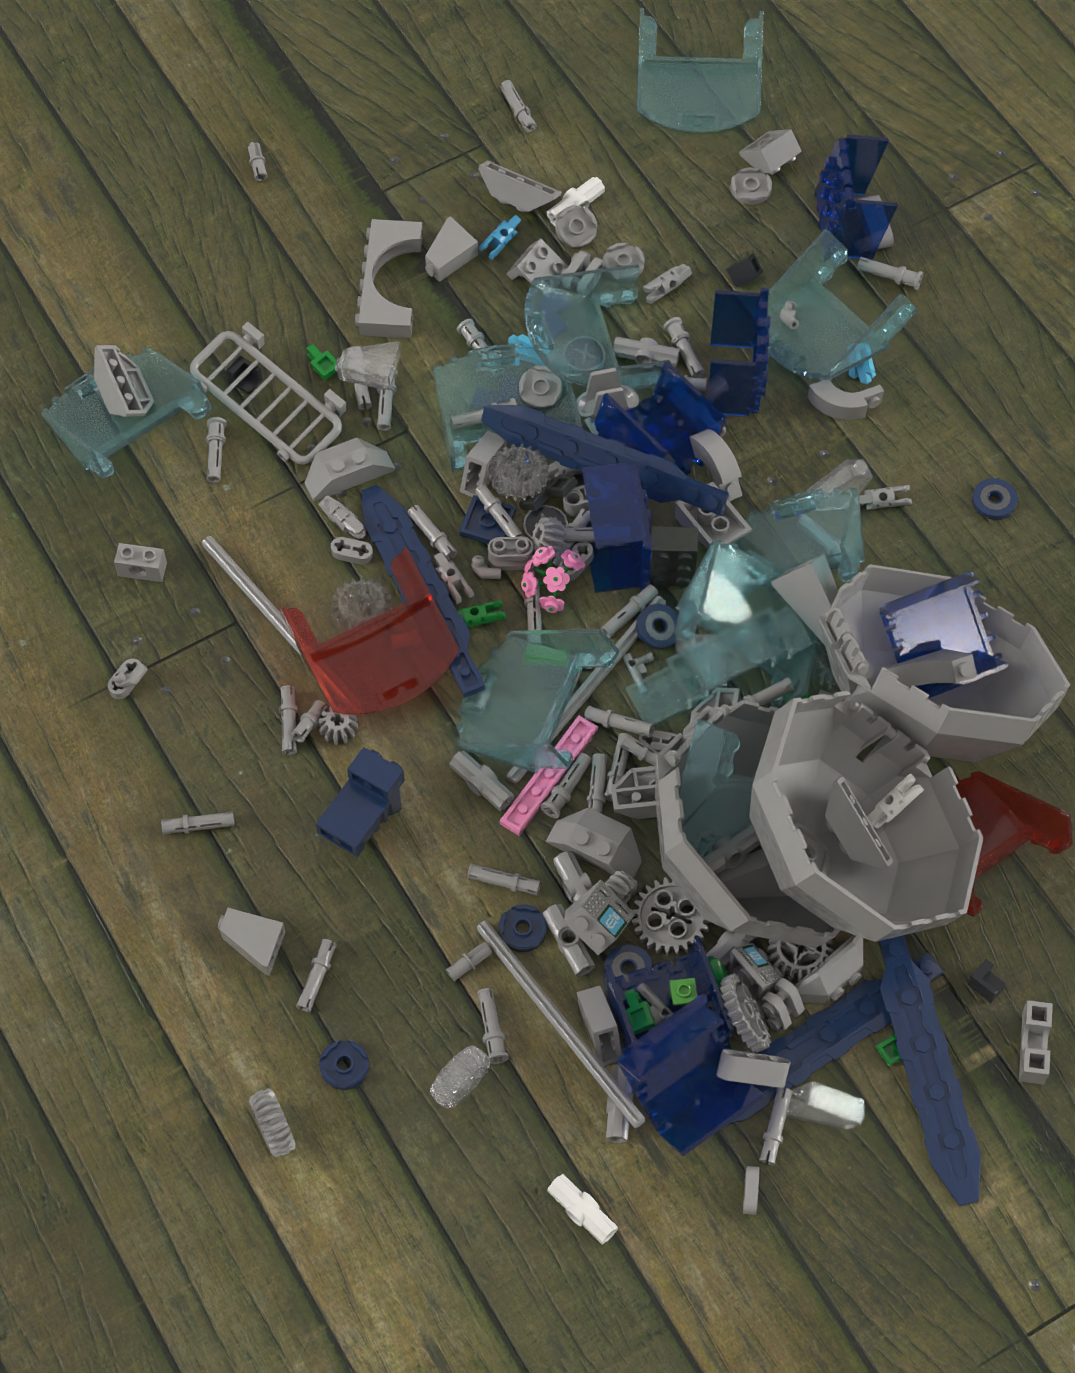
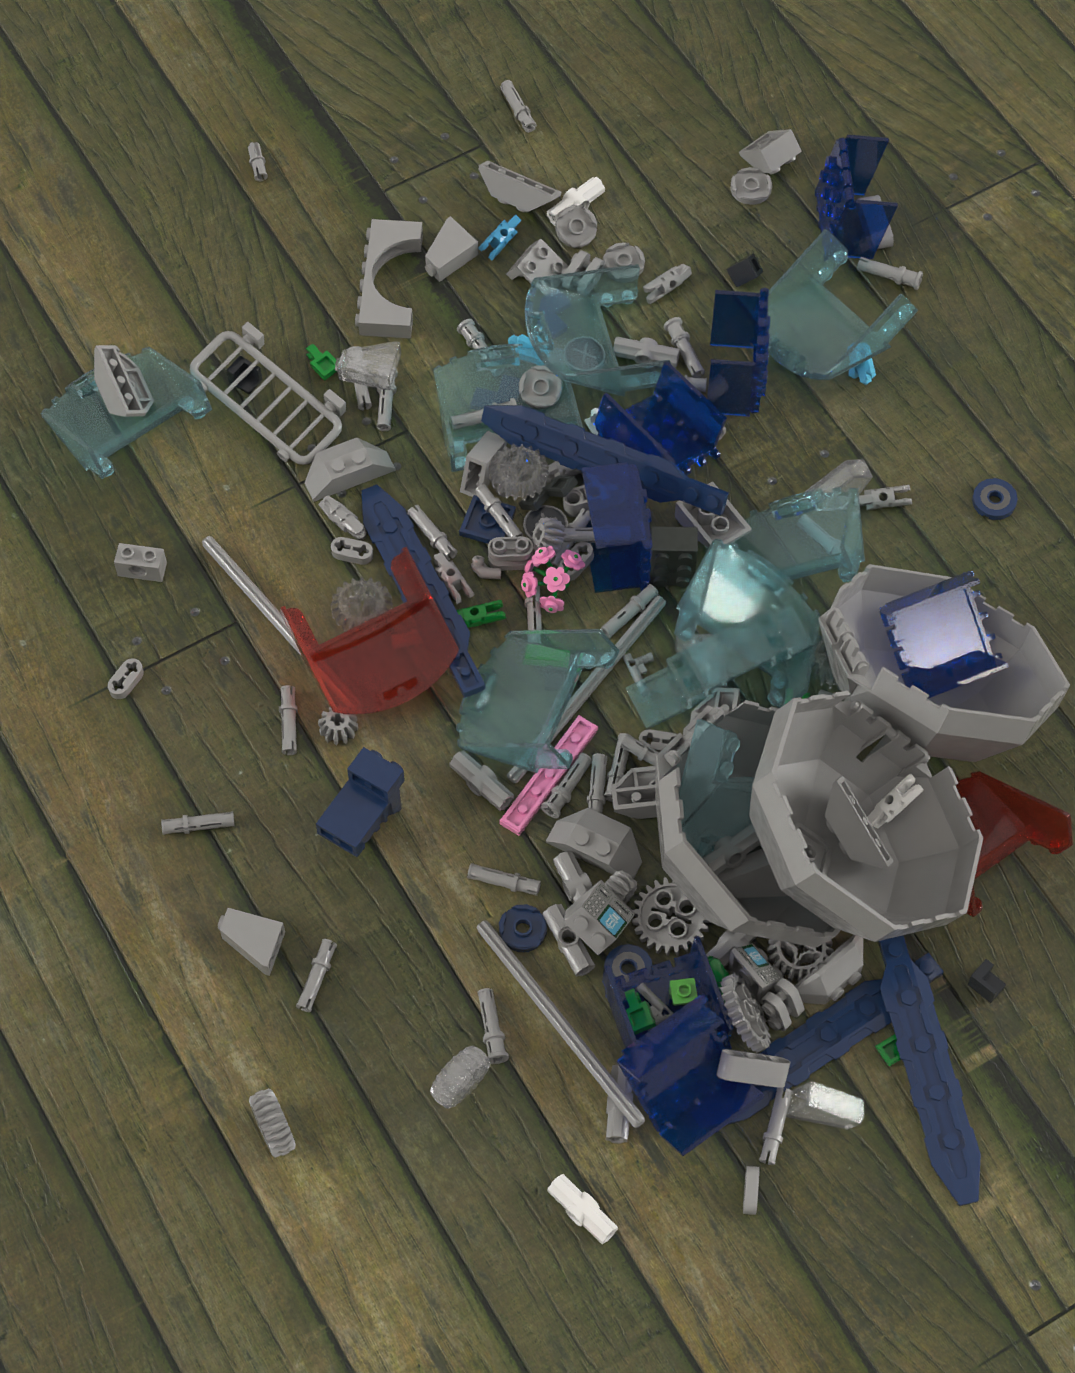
(130, 679): light grey arm -> none
(215, 440): light grey pin -> none
(308, 721): light grey pin -> none
(347, 1078): dark blue tile -> none
(469, 961): light grey axle -> none
(600, 1025): light grey slope -> none
(605, 382): light grey piece -> none
(611, 719): light grey pin -> none
(646, 629): dark blue tile -> none
(699, 91): clear light blue windscreen -> none
(720, 461): light grey arch -> none
(768, 694): light grey pin -> none
(787, 315): light grey arm -> none
(808, 591): light grey slope -> none
(843, 404): light grey arch -> none
(936, 667): light grey arch -> none
(1034, 1041): light grey arch -> none

